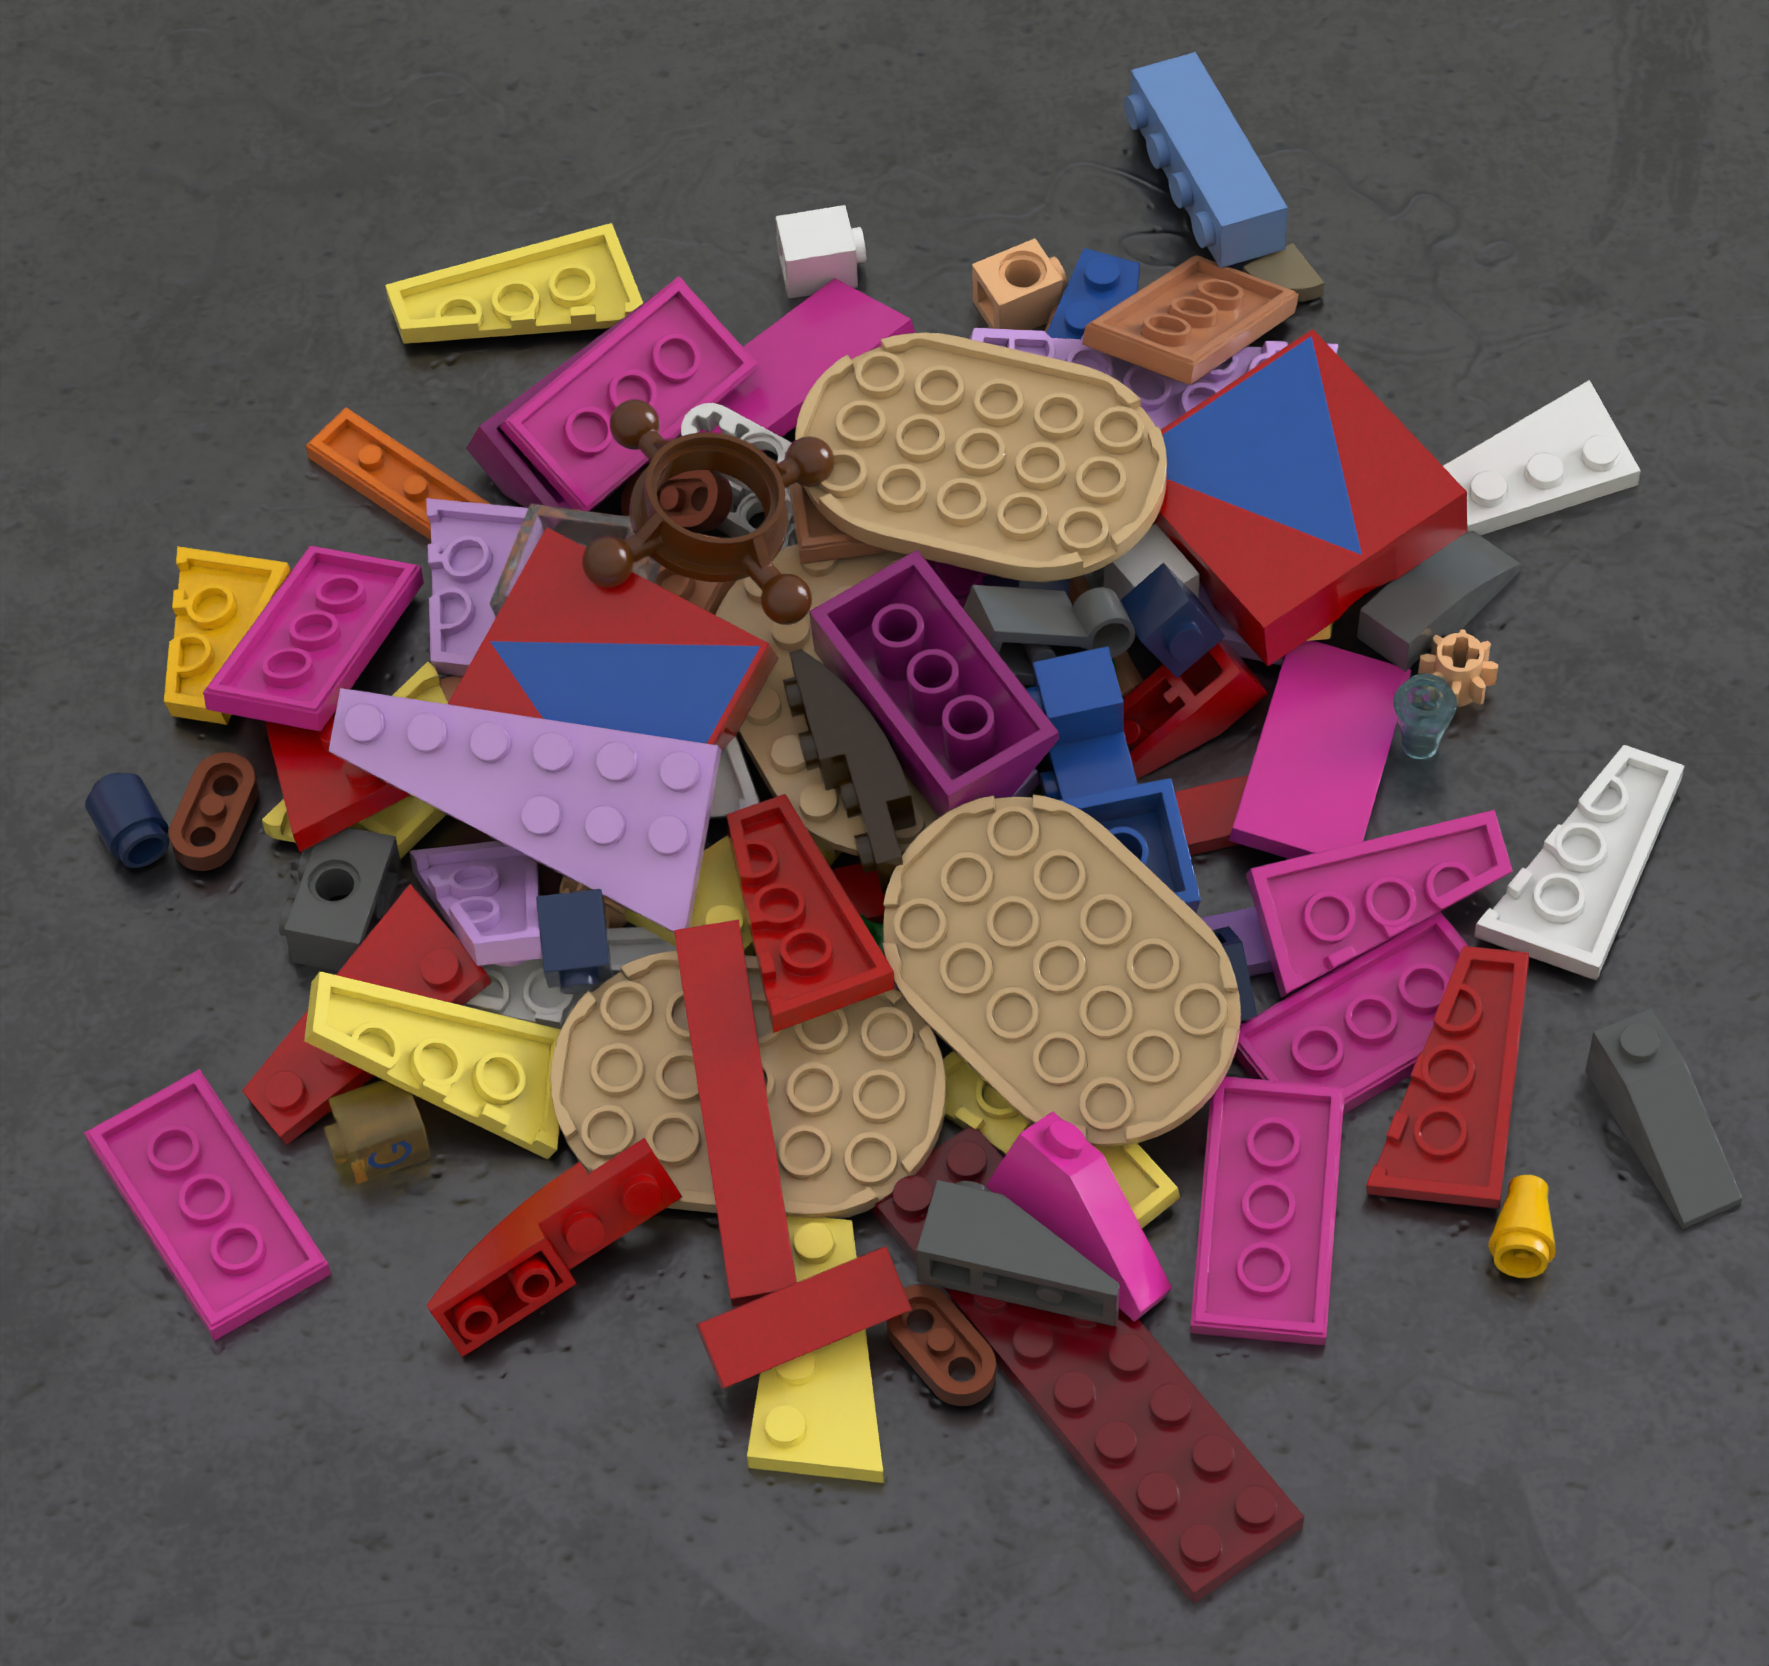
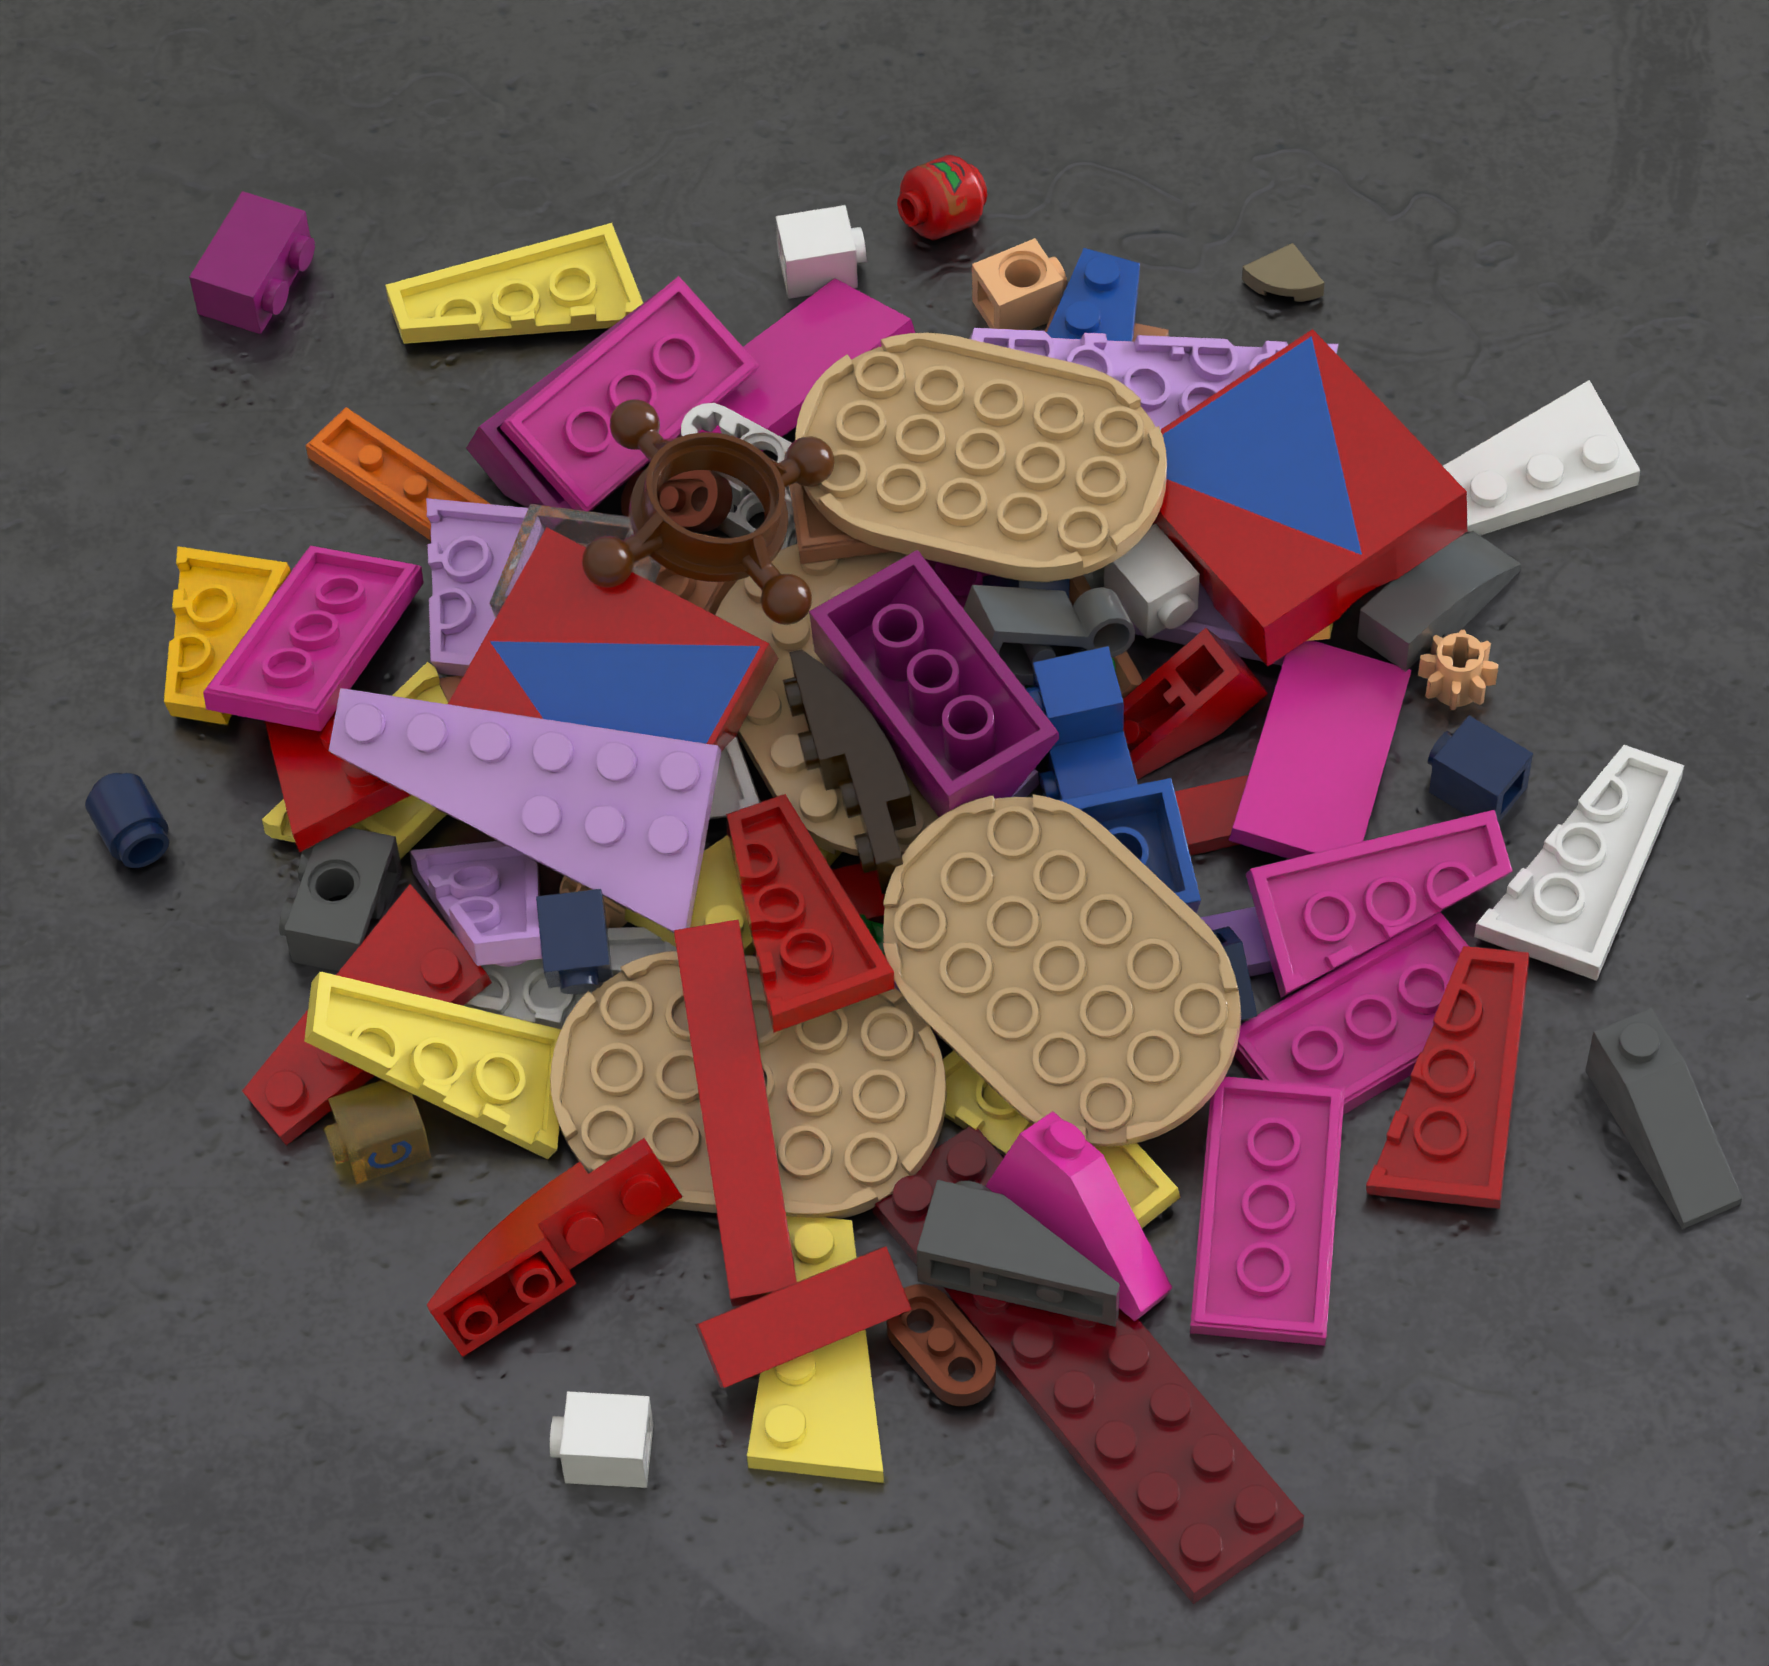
(207, 1204): dark pink tile -> none
(211, 816): copper plate -> none
(252, 262): none -> magenta brick
(604, 1439): none -> white brick
(942, 197): none -> red head
(1171, 620): dark blue brick -> none
(1191, 319): nougat tile -> none
(1206, 160): medium blue brick -> none
(1423, 712): clear light blue cone -> none
(1478, 769): none -> dark blue brick
(1524, 1231): yellow cone -> none

